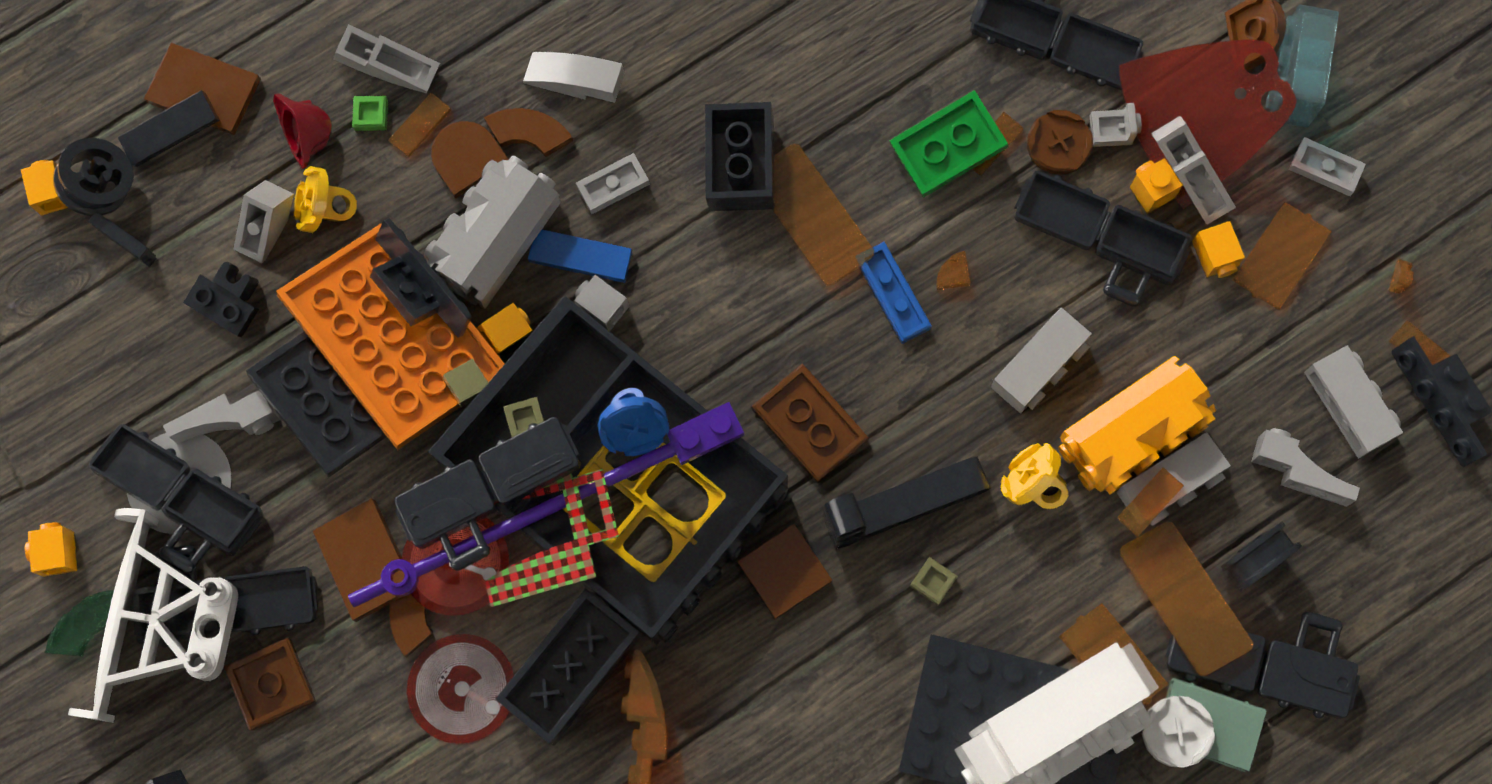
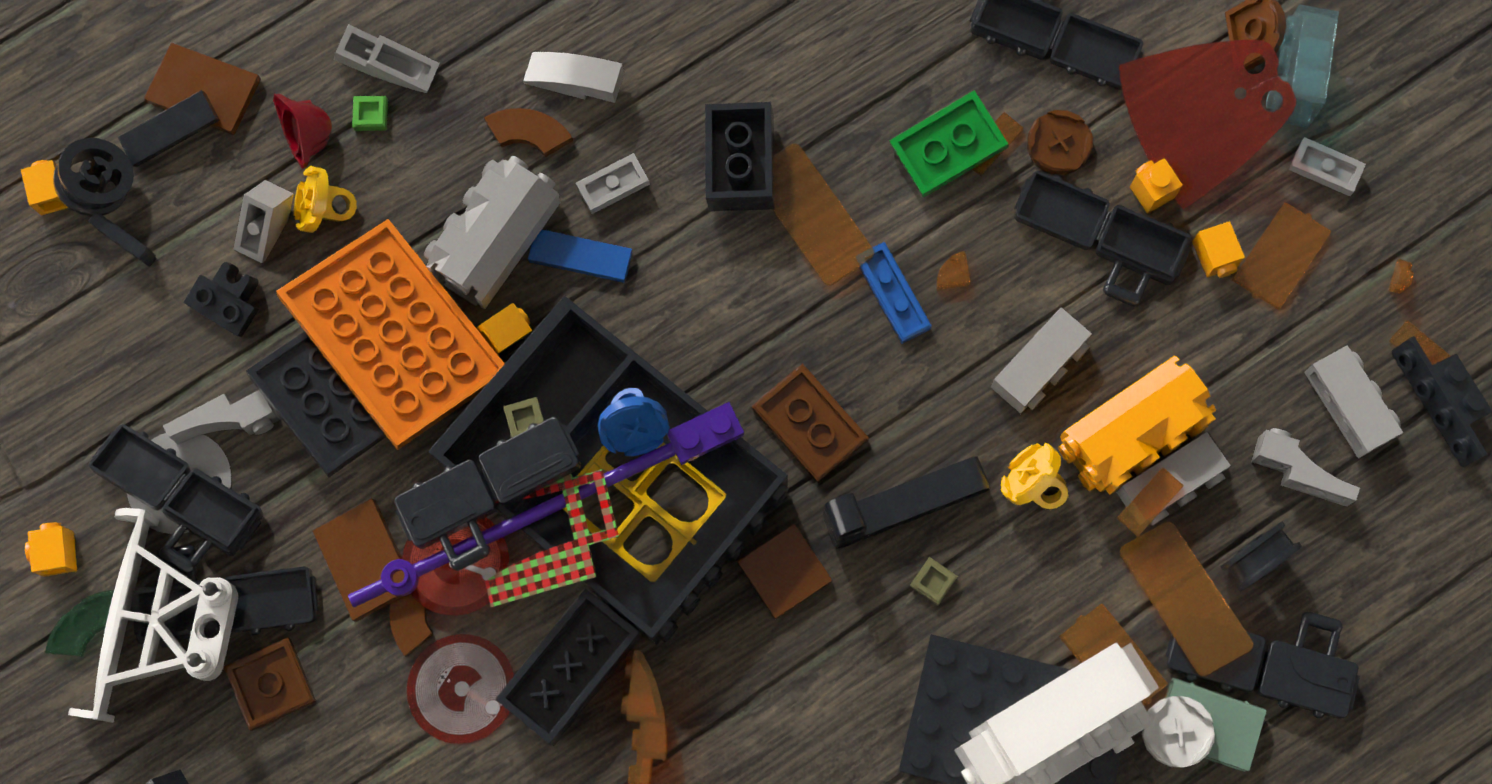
(414, 285): black bracket -> none
(419, 124): clear orange piece -> none
(462, 153): reddish brown tile -> none
(465, 382): olive tile -> none
(601, 302): light grey brick -> none
(1115, 126): light grey bracket -> none
(1193, 170): light grey slope -> none

